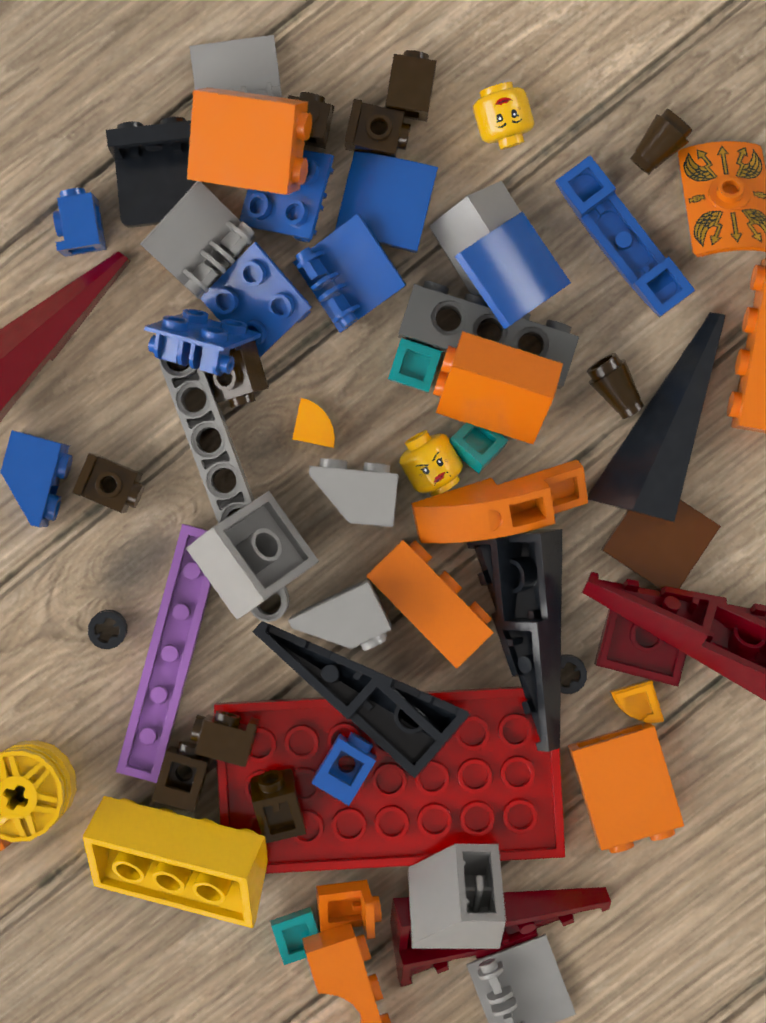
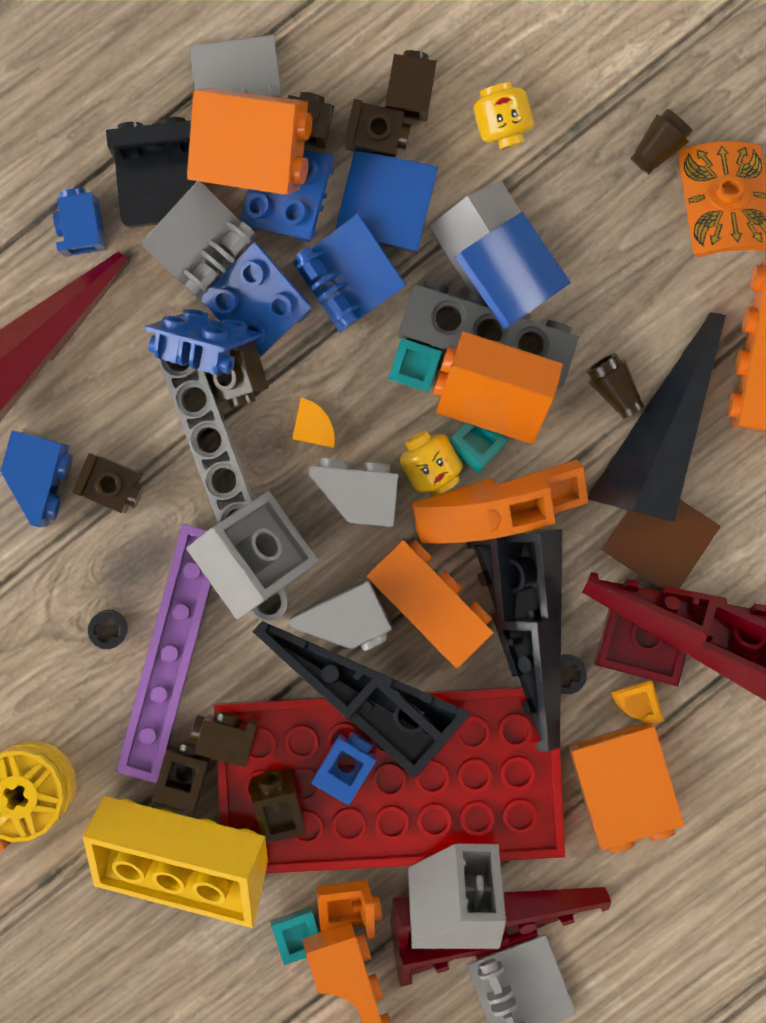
(622, 238): blue slope -> none

